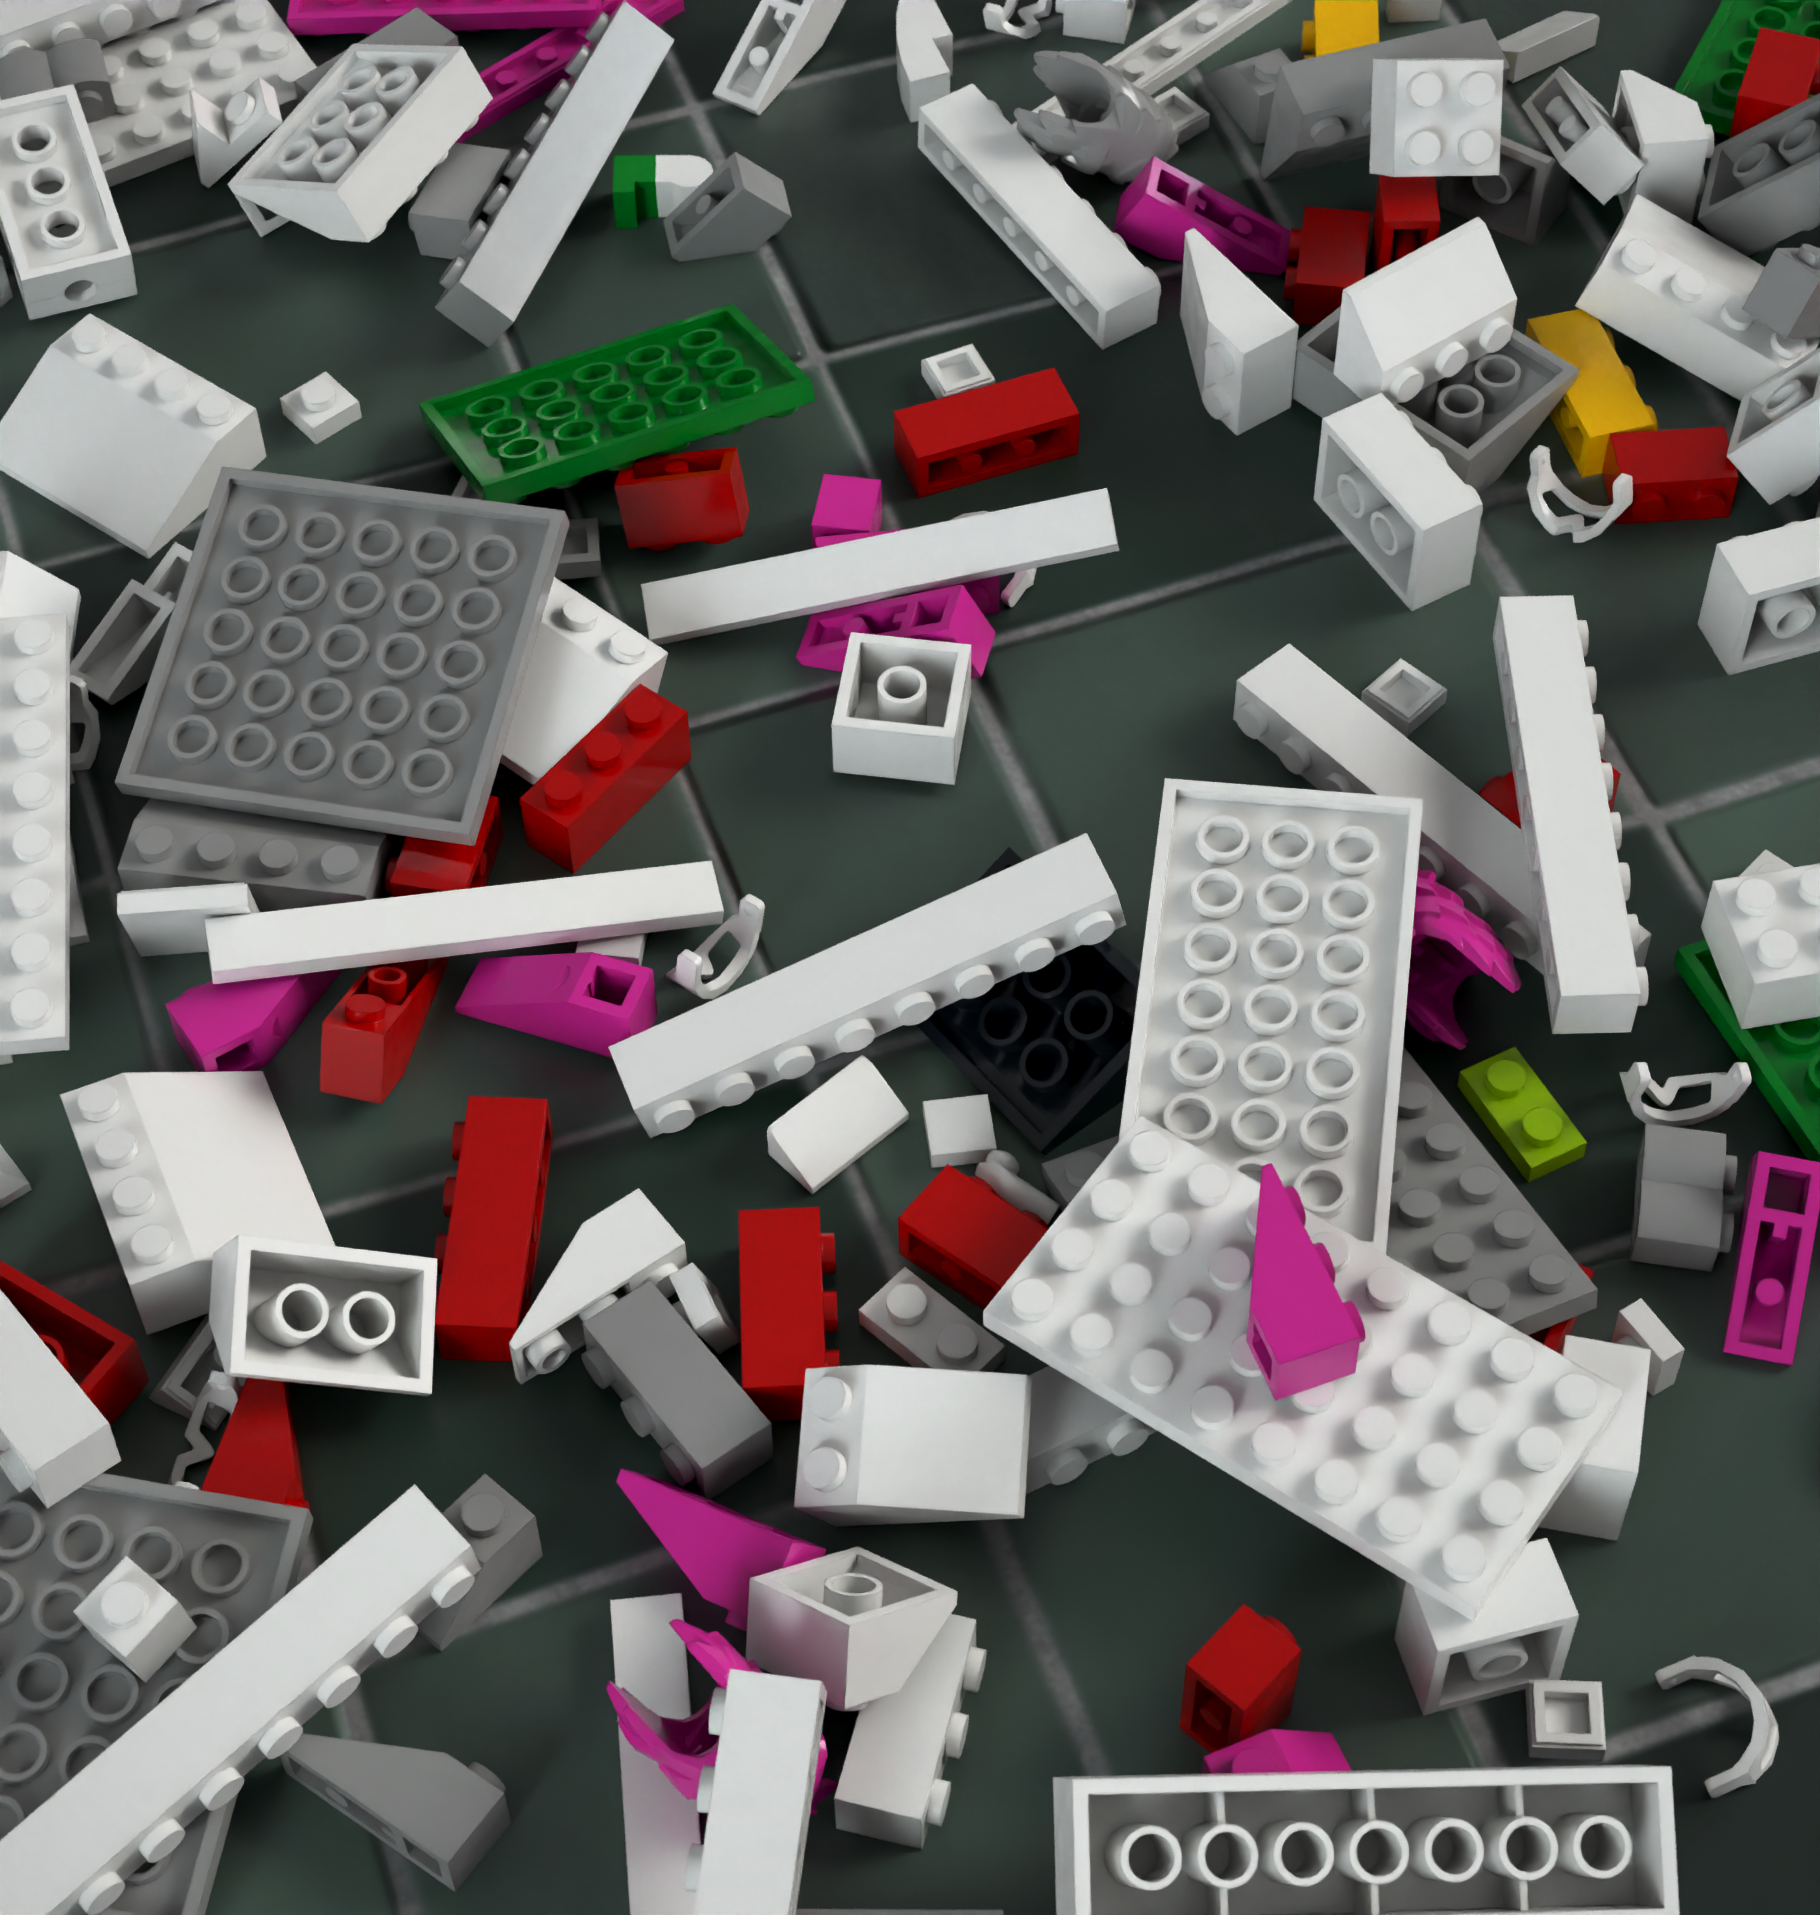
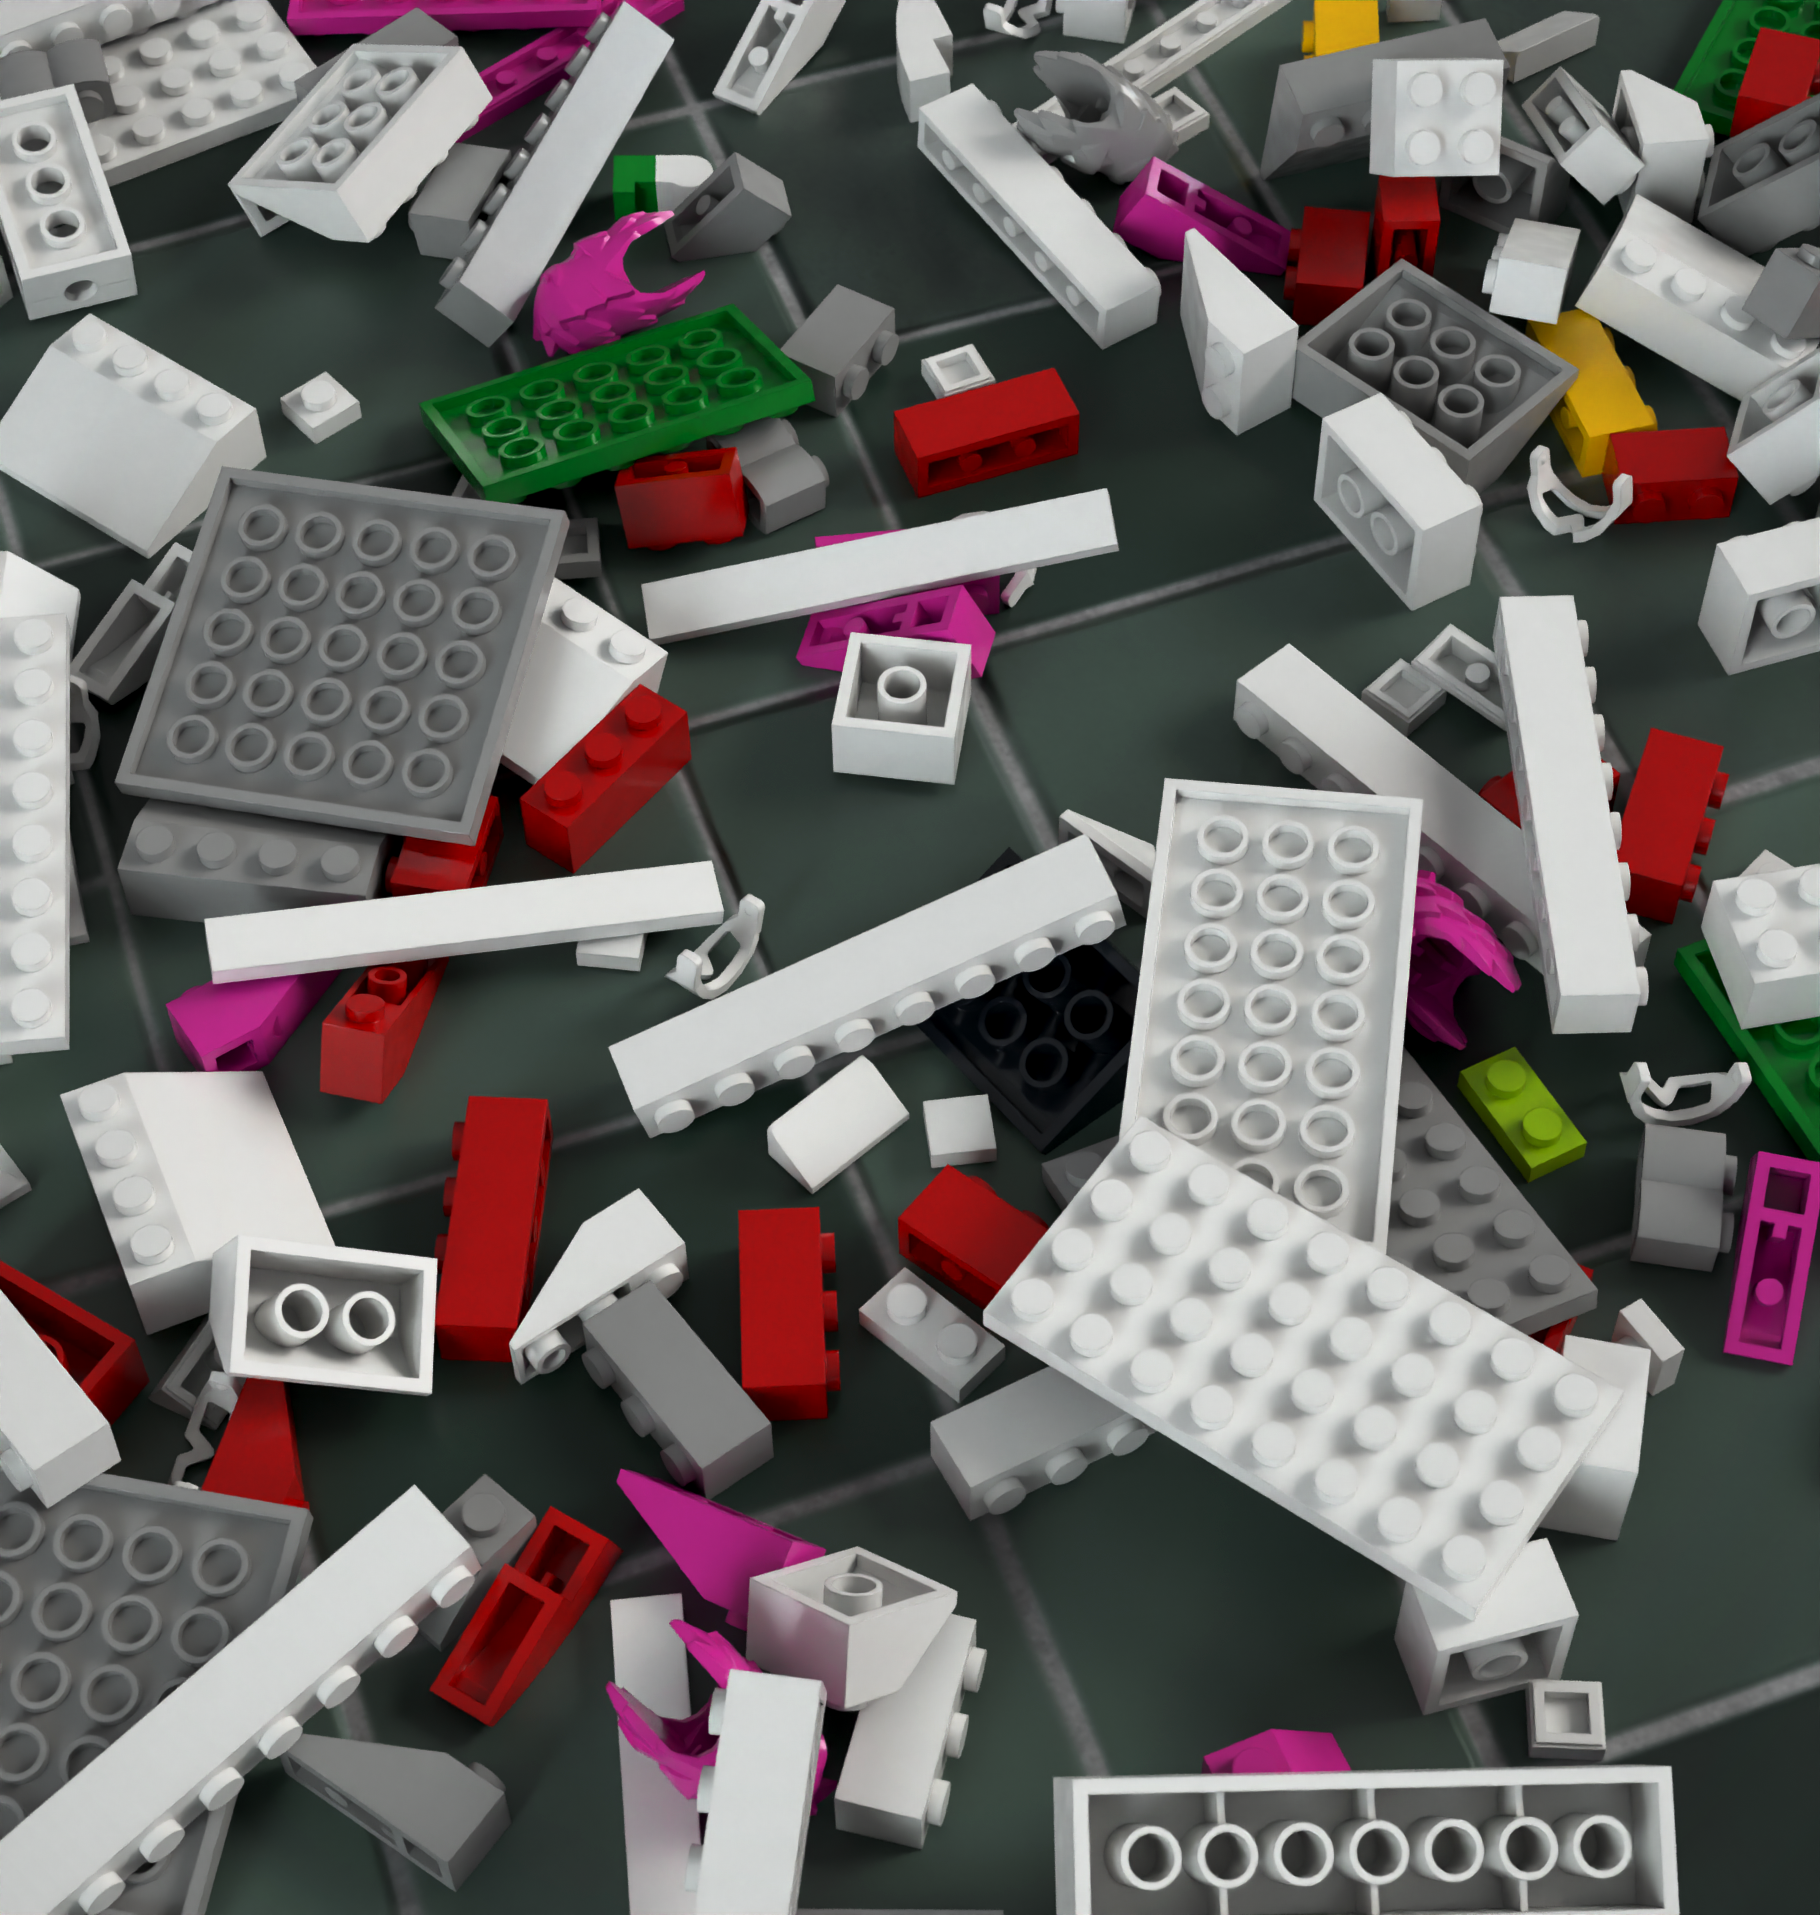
(135, 1619): white brick -> none
(173, 918): white tile -> none
(231, 133): white slope -> none
(526, 1617): none -> red slope
(563, 998): dark pink slope -> none
(590, 296): none -> dark pink head
(704, 1308): white plate -> none
(777, 473): none -> light grey brick
(843, 347): none -> light grey brick
(847, 506): dark pink brick -> none
(912, 1445): white slope -> none
(1000, 1173): white arm -> none
(1124, 857): none -> white slope
(1240, 1681): red brick -> none
(1248, 91): light grey slope -> none
(1296, 1317): dark pink slope -> none
(1425, 316): white slope -> none
(1465, 671): none -> white slope
(1531, 270): none -> white brick
(1668, 821): none -> red brick
(1765, 1733): white helmet -> none

